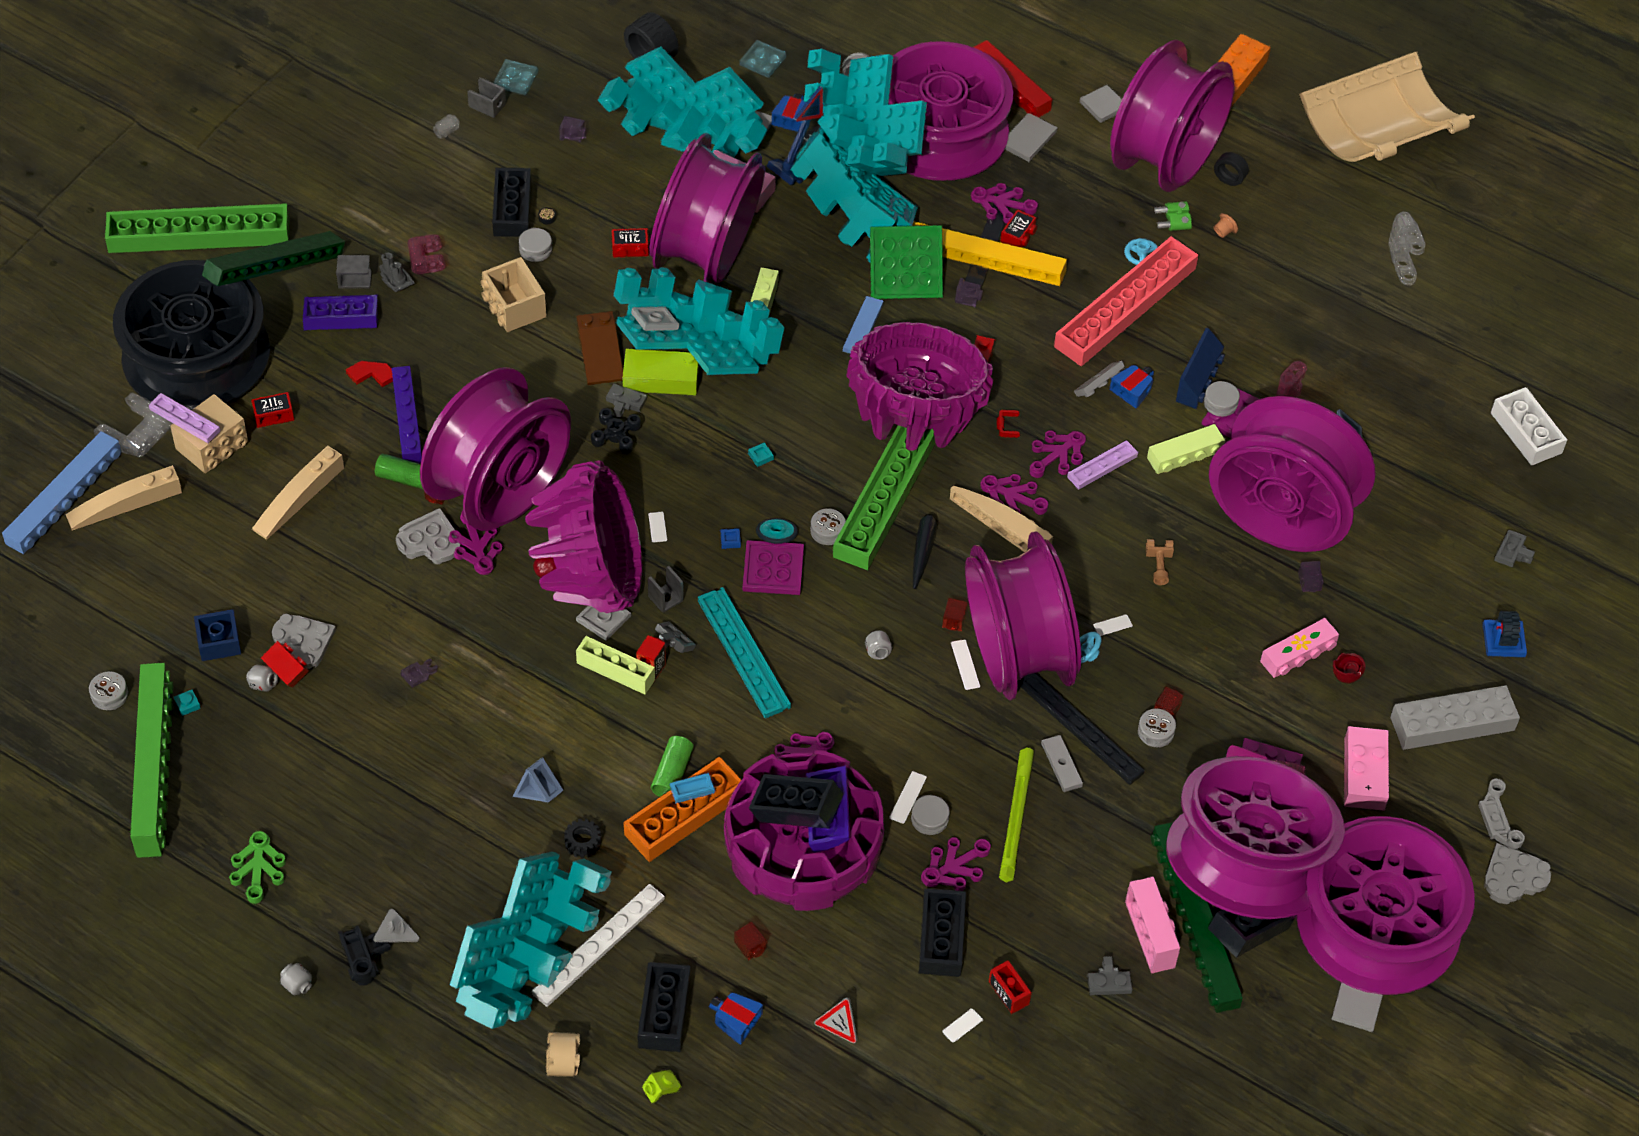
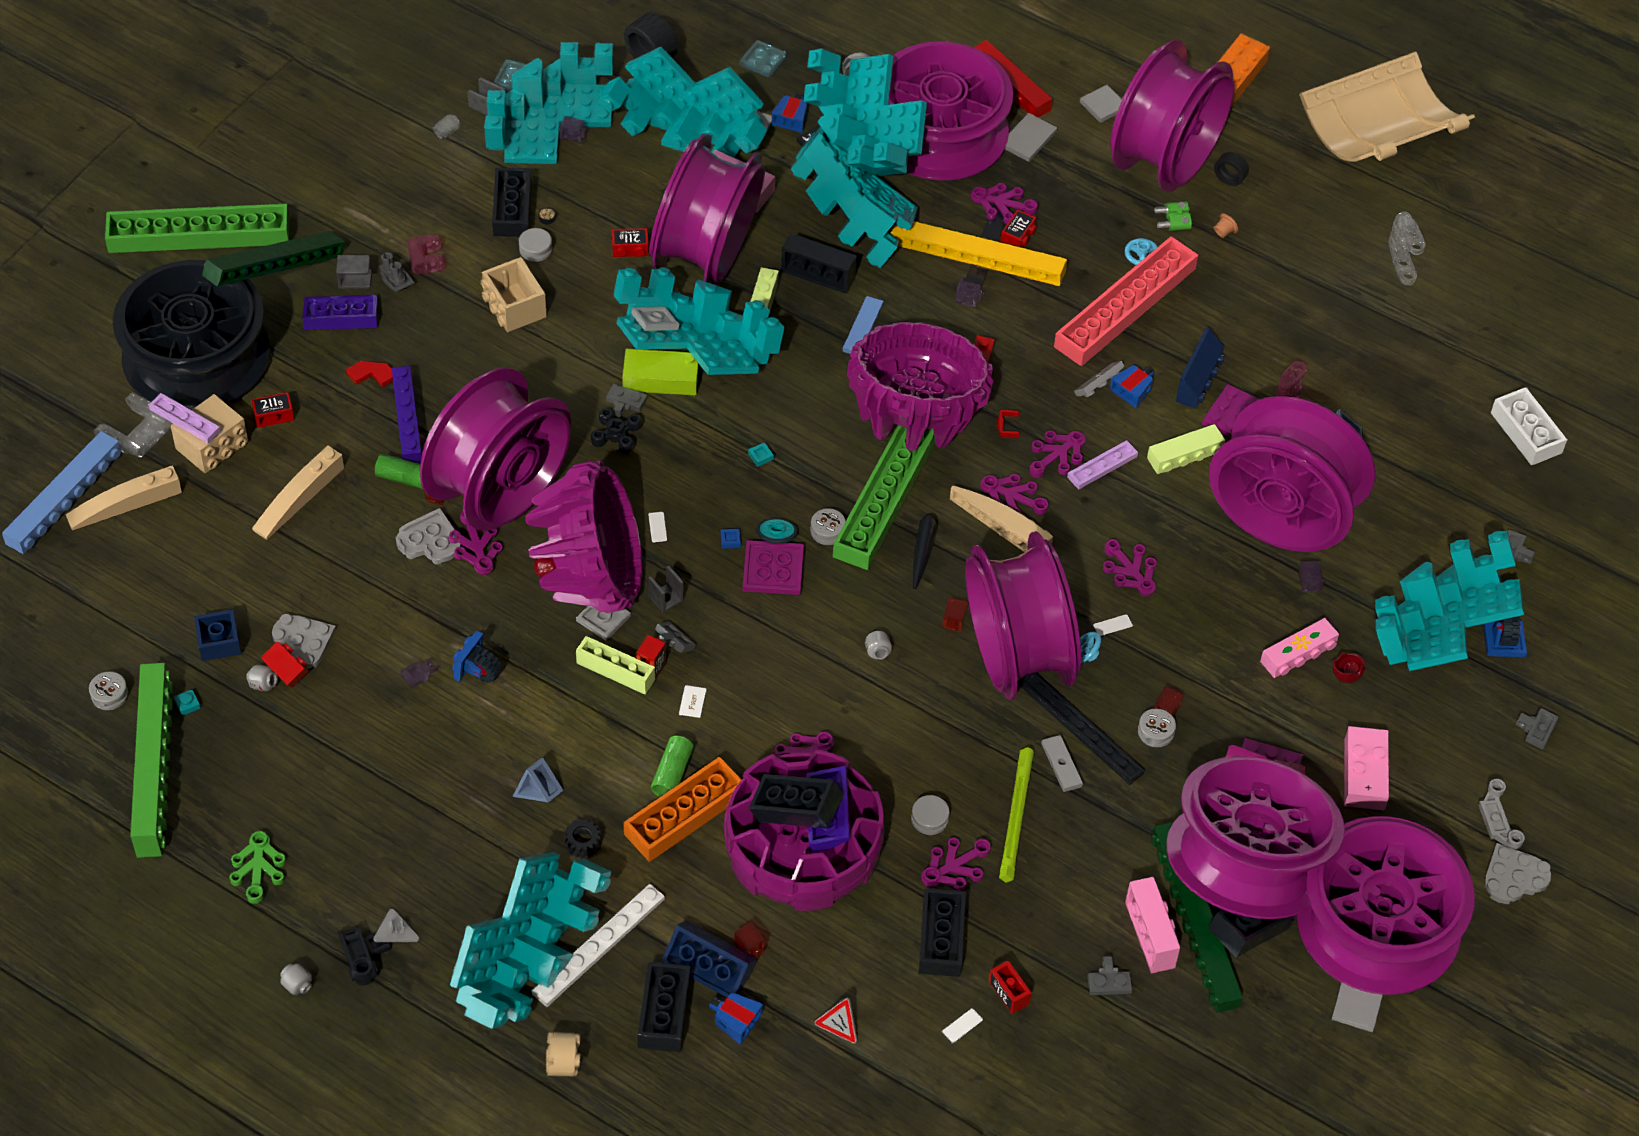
(475, 660): none -> plate
(530, 115): none -> teal brick
(599, 348): reddish brown slope -> none
(660, 1084): lime bracket -> none
(692, 701): none -> white sticker
(692, 788): dark azure tile -> none
(710, 959): none -> dark blue slope
(744, 652): teal plate -> none
(811, 110): dark blue piece -> none
(818, 263): none -> black brick
(906, 262): green plate -> none
(908, 797): white sticker -> none
(965, 664): white sticker -> none
(1130, 569): none -> magenta plant
(1161, 576): medium nougat bar -> none
(1221, 398): light grey head -> none
(1437, 610): none -> teal brick
(1454, 717): light grey brick -> none
(1538, 727): none -> dark grey hinge

